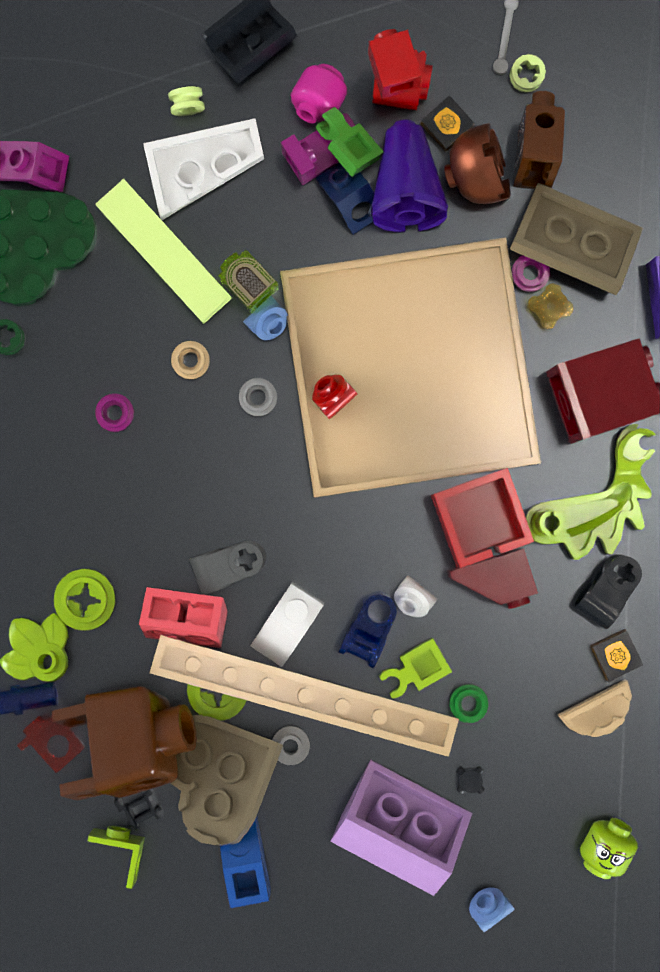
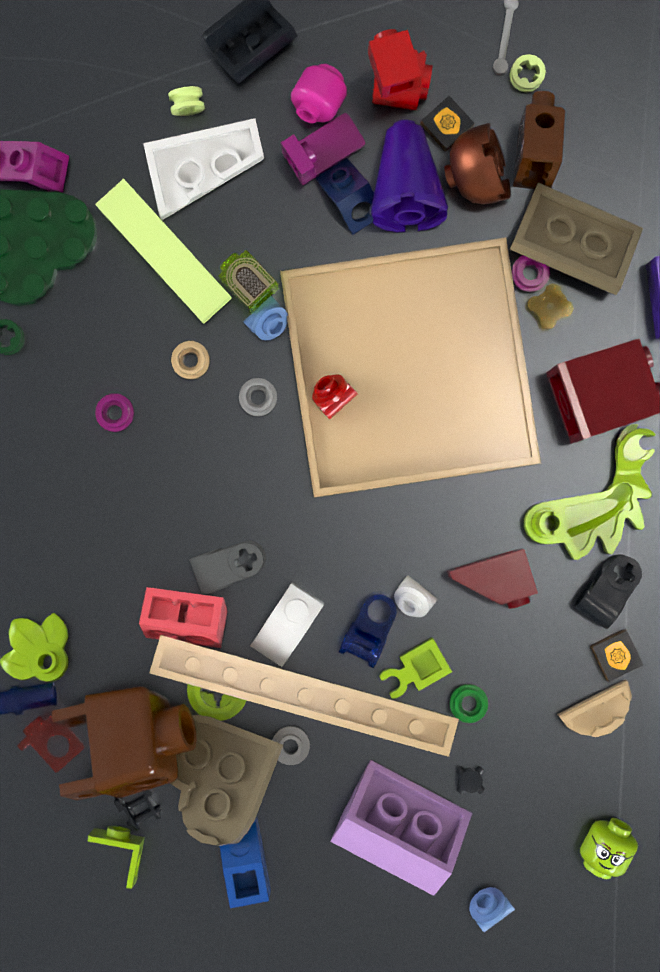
(71, 611): lime gear -> none
(349, 145): bright green plate -> none
(482, 516): piece -> none

